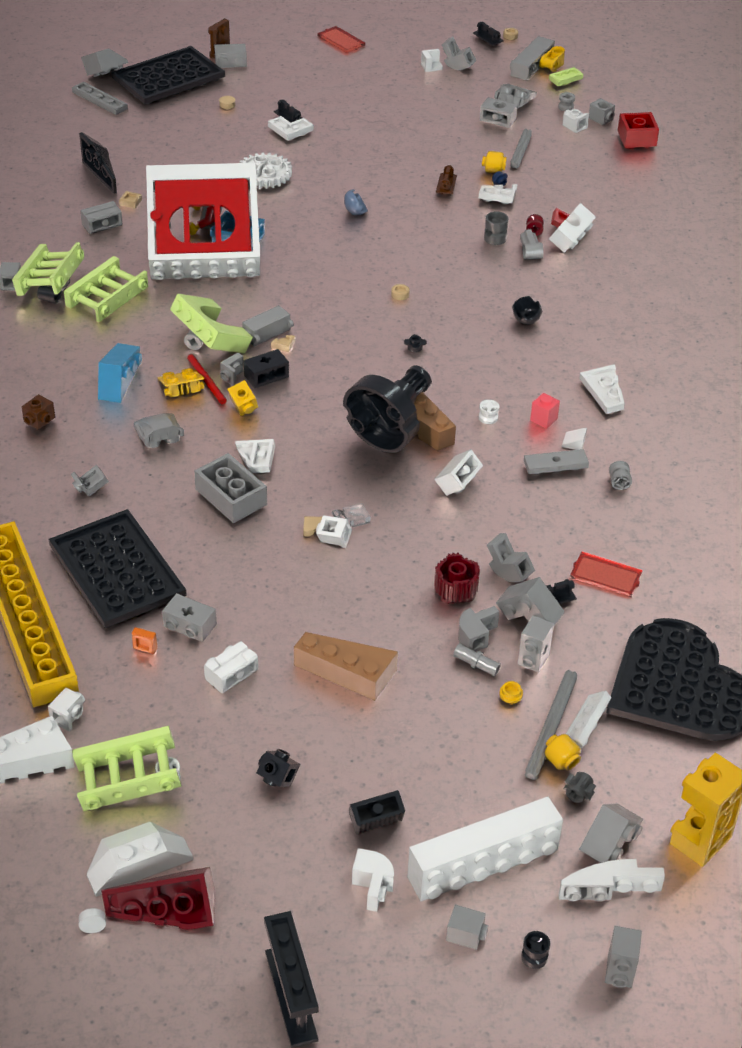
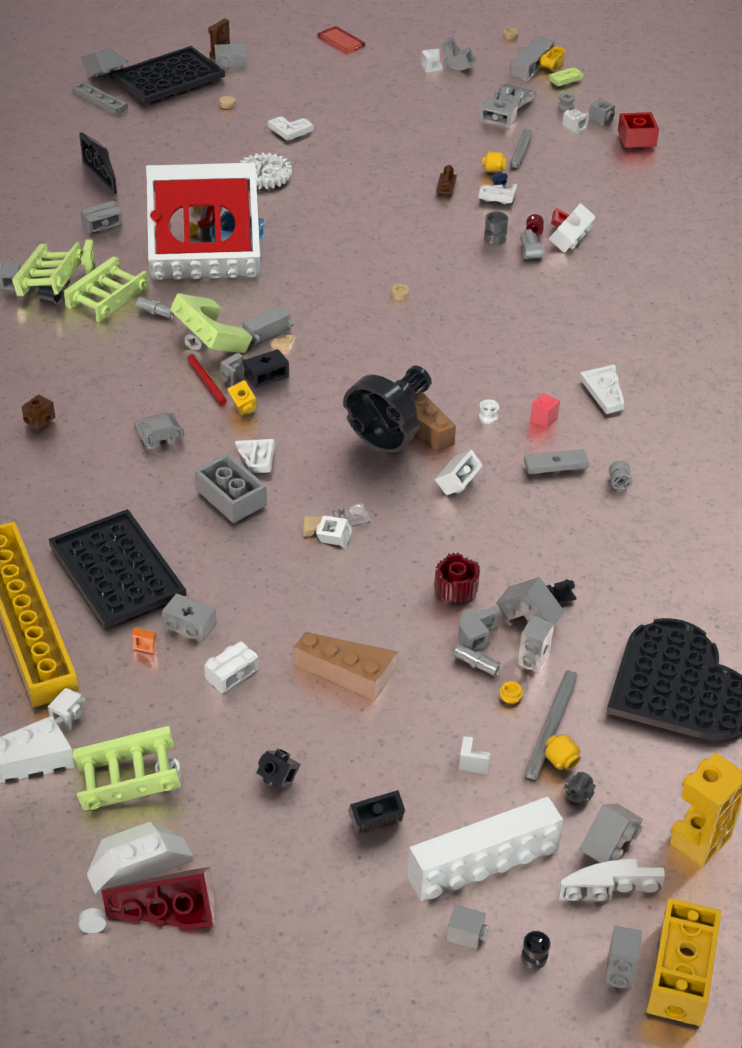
(88, 256): none -> yellowish green plate
(90, 481): light grey bracket -> none
(117, 371): dark azure wedge -> none
(130, 199): tan tile -> none
(154, 307): none -> light grey pin
(187, 376): yellow hinge -> none
(287, 111): black hinge -> none
(291, 979): black fence -> none
(354, 203): sand blue hair -> none
(373, 871): white brick -> none
(415, 343): black plate -> none
(473, 760): none -> white panel
(488, 34): black hinge -> none
(507, 563): light grey brick -> none
(527, 310): black hair -> none
(575, 439): white slope -> none
(588, 717): white plate -> none
(606, 574): clear red piece -> none
(680, 981): none -> yellow plate

